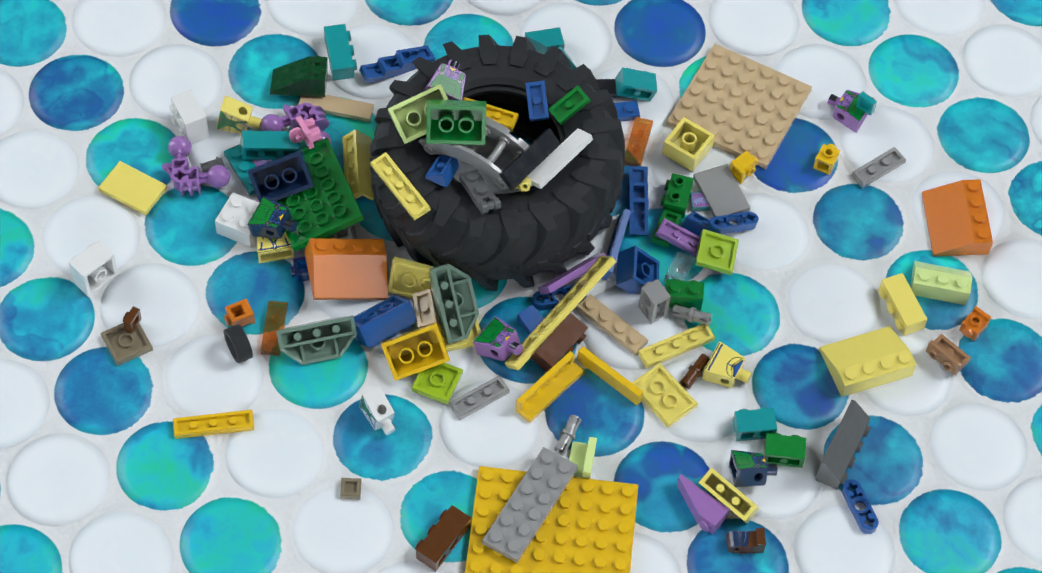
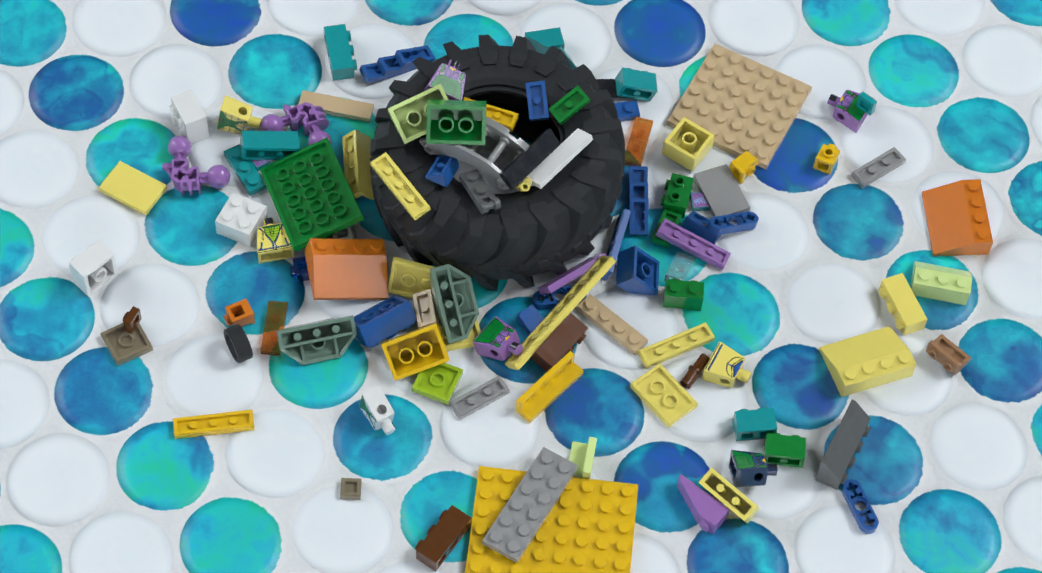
(207, 165): dark grey pin -> none
(271, 220): torso -> none
(281, 176): dark blue slope -> none
(301, 78): dark green slope -> none
(306, 132): bright pink hips -> none
(567, 434): light grey pin -> none
(609, 375): yellow tile -> none
(654, 301): light grey brick -> none
(692, 314): light grey pin -> none
(716, 252): lime plate -> none
(746, 541): reddish brown leg -> none
(975, 323): orange brick -> none

